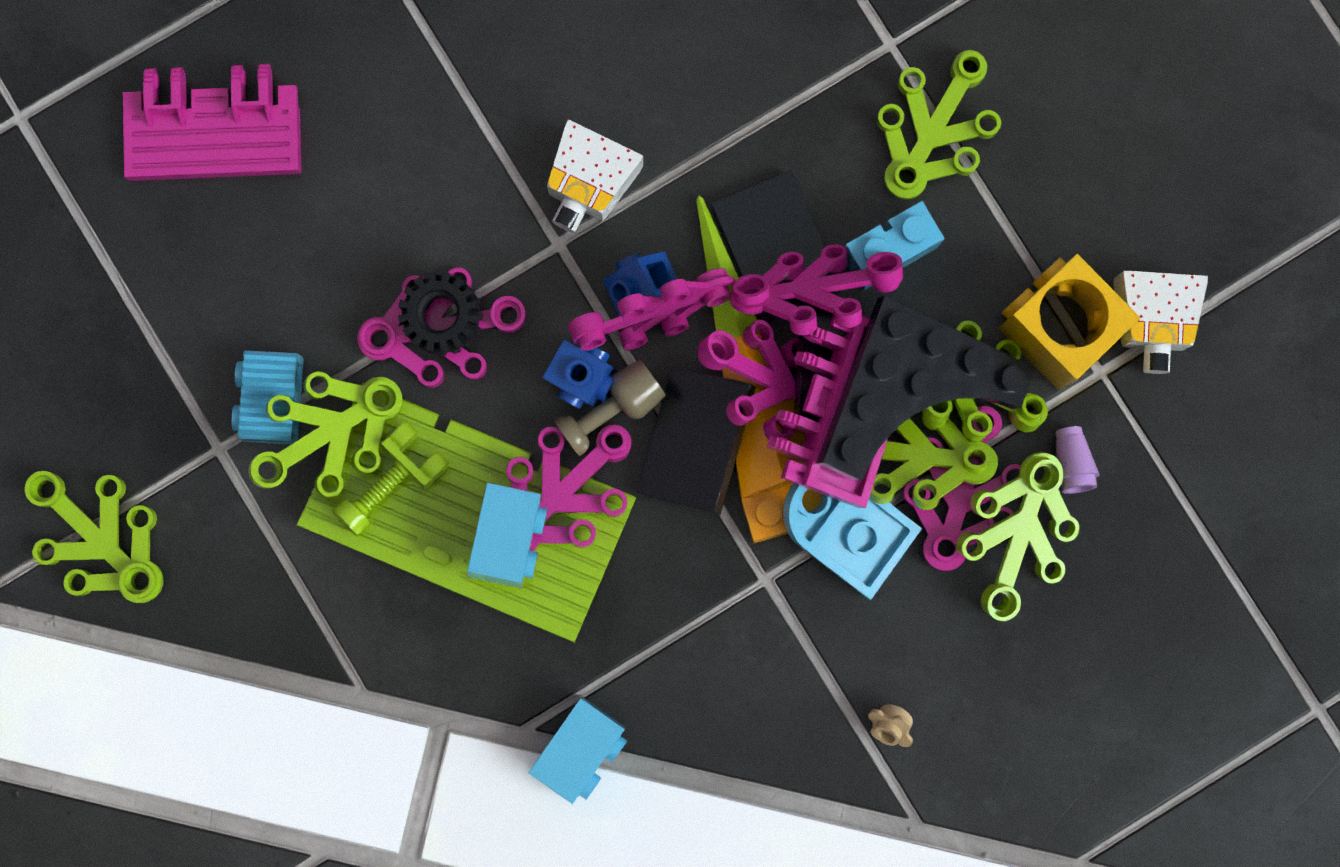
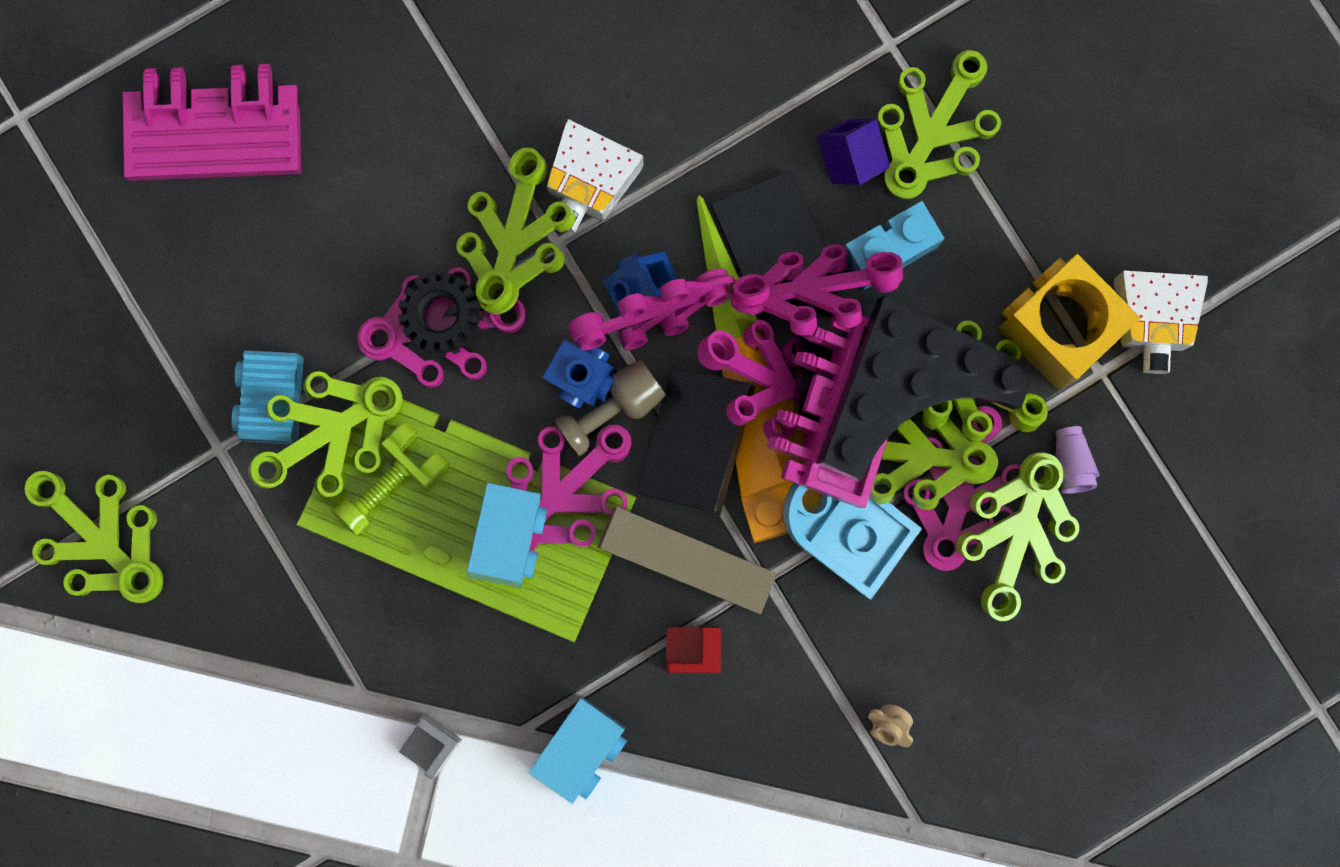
(430, 746): none -> light grey panel
(514, 237): none -> lime plant
(687, 560): none -> dark tan tile
(693, 650): none -> red panel
(853, 151): none -> dark purple panel

